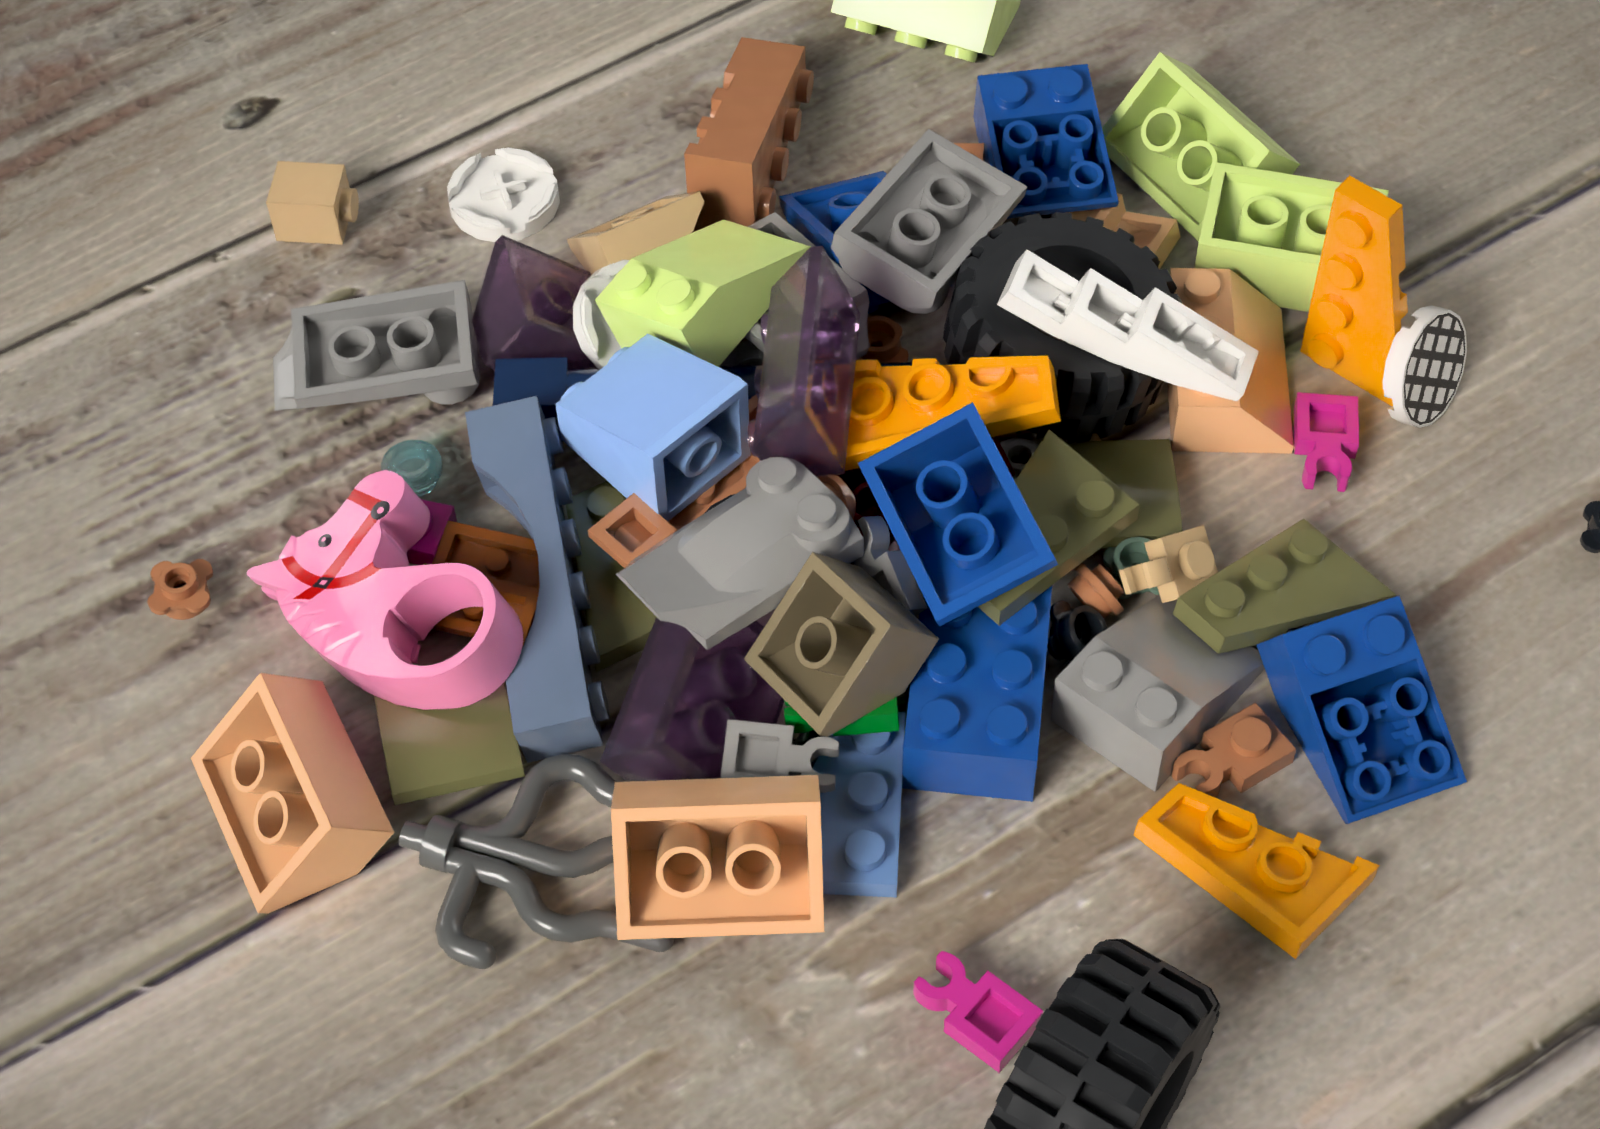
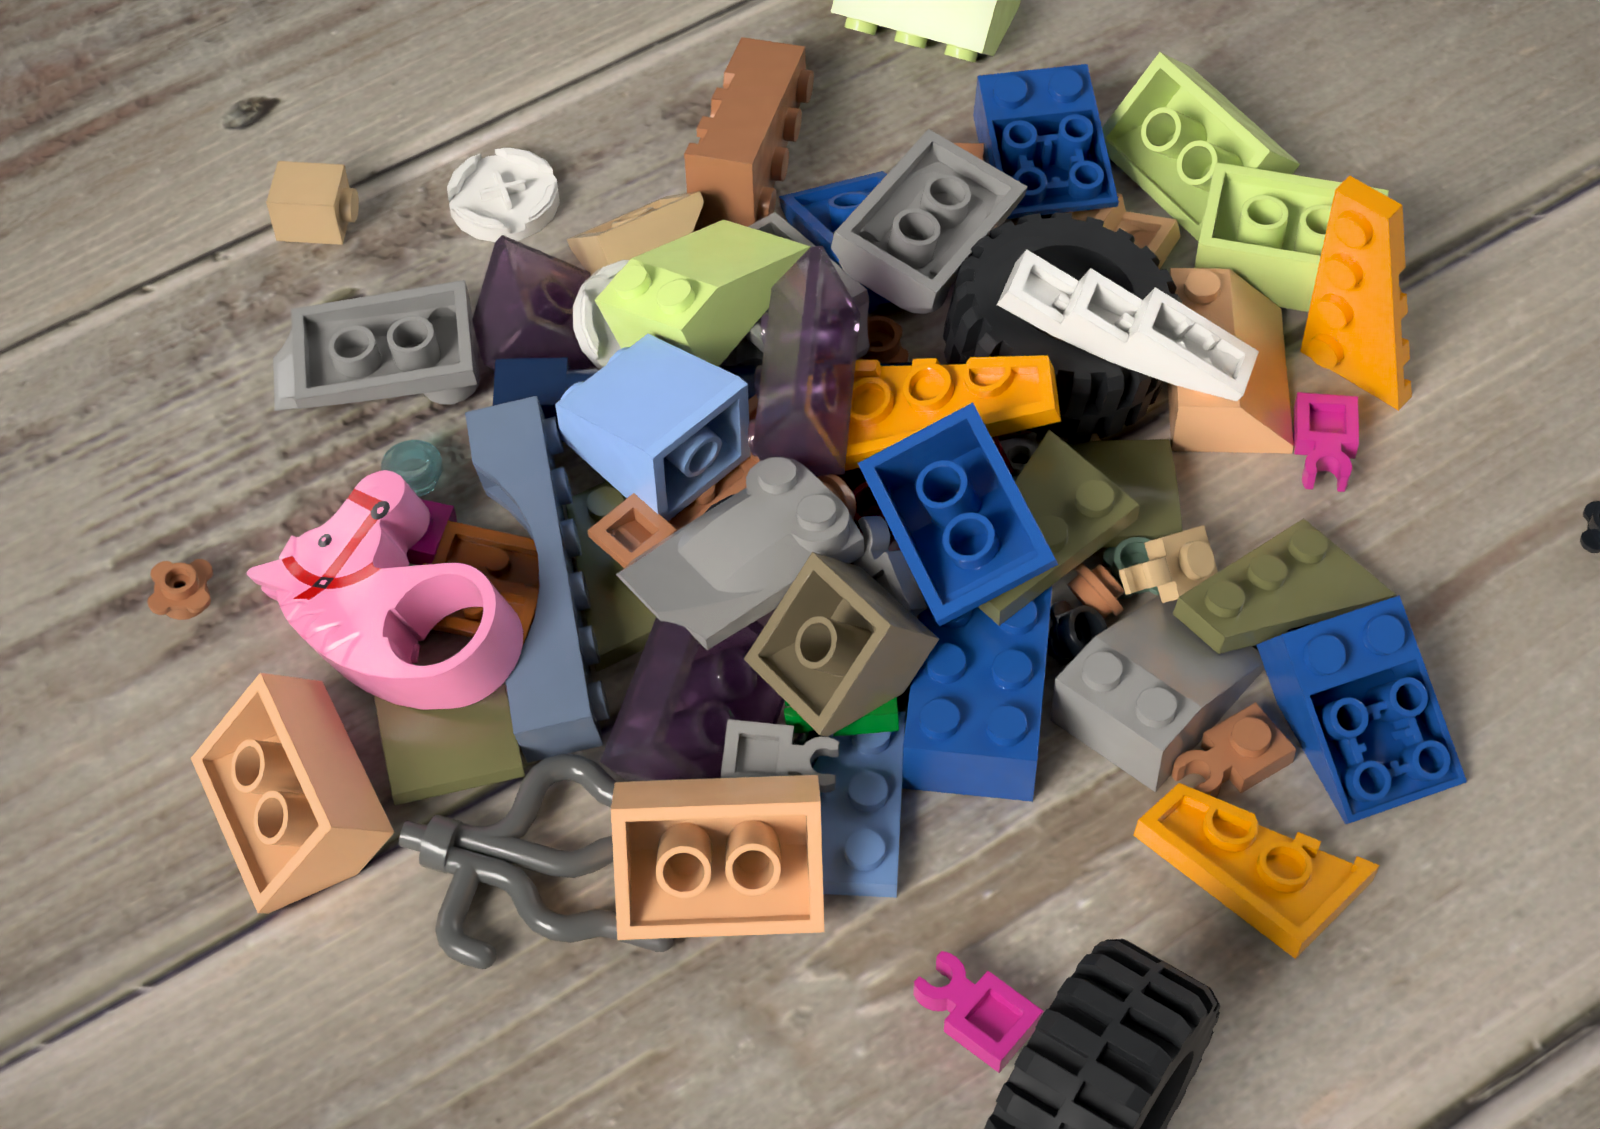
(1425, 366): white tile -> none

